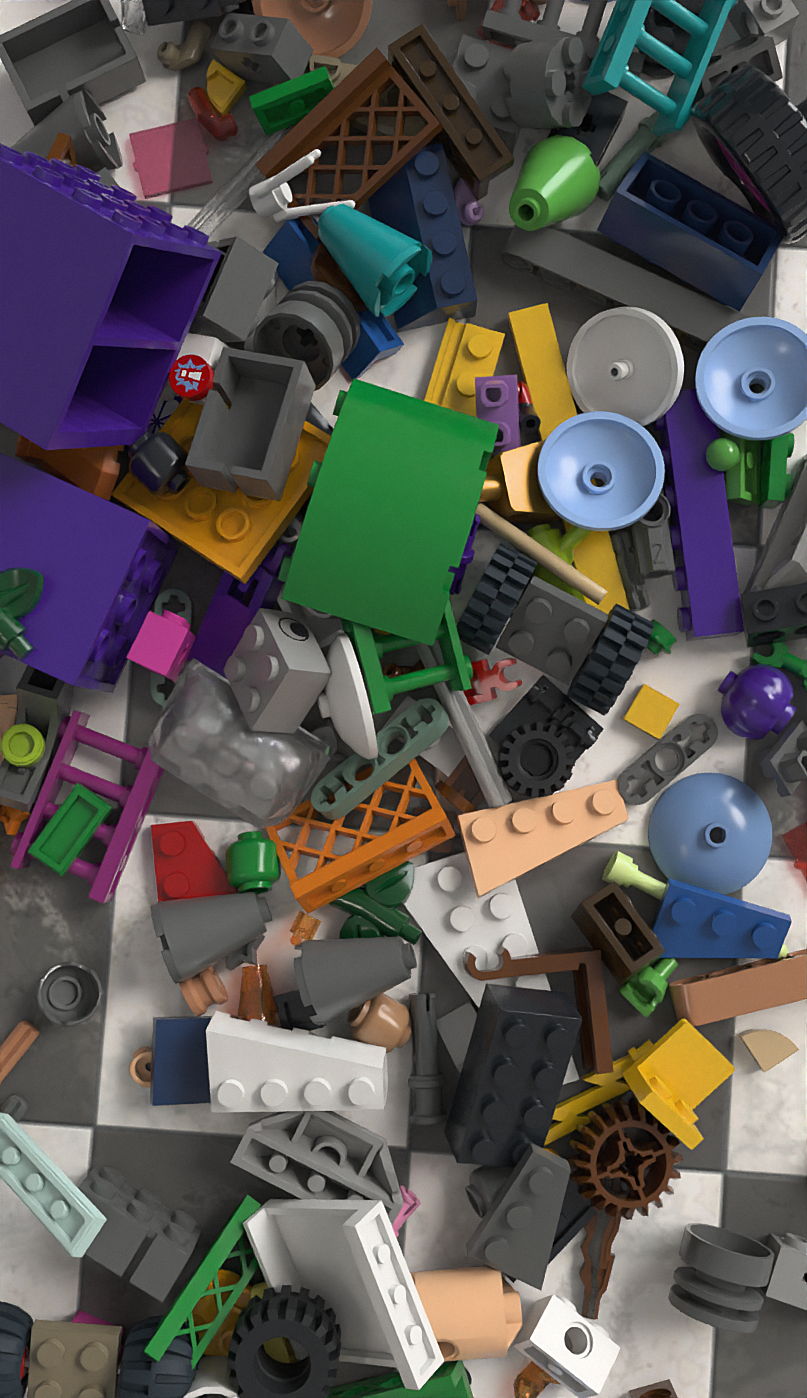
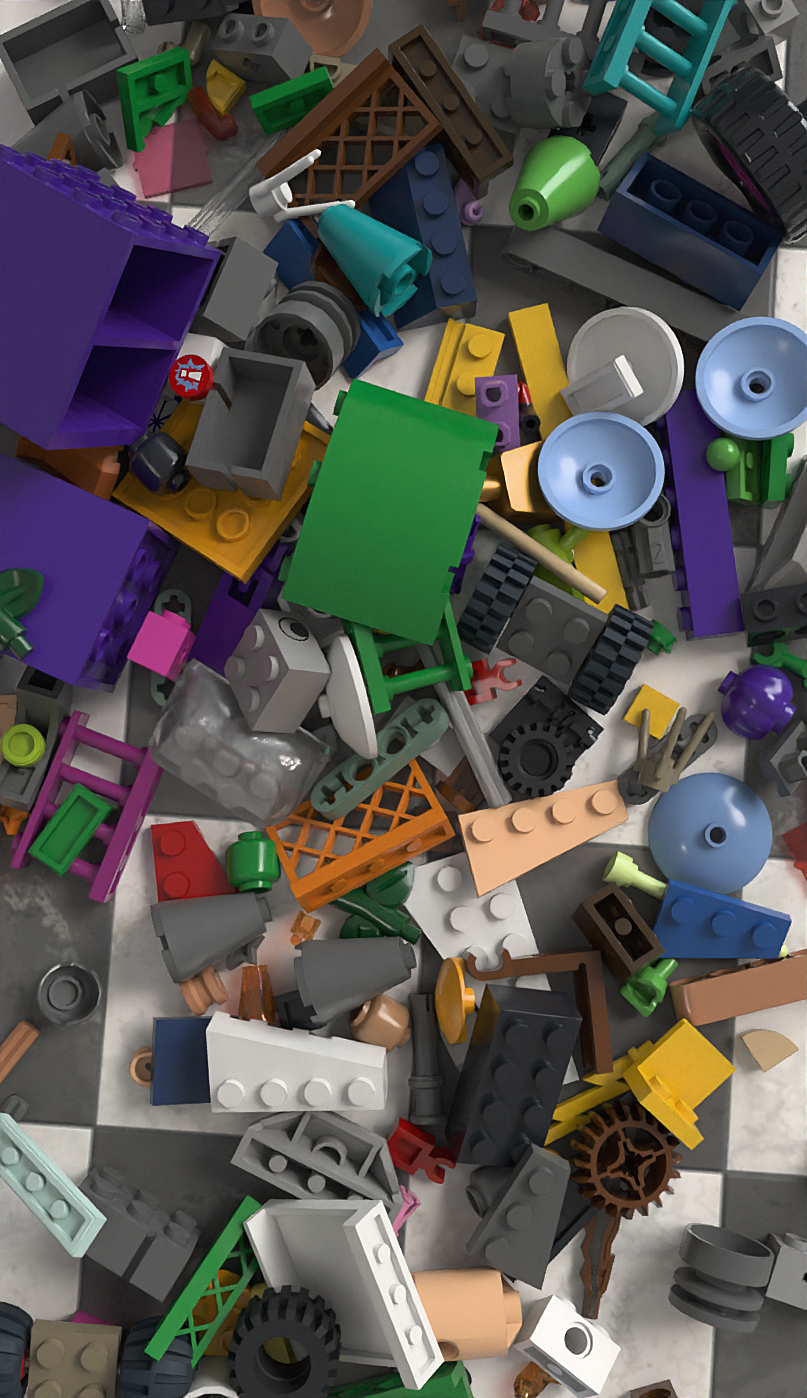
(152, 92): none -> green wing
(415, 1149): none -> red plate
(453, 1000): none -> light orange dish
(603, 388): none -> white tile
(658, 769): none -> dark tan plant

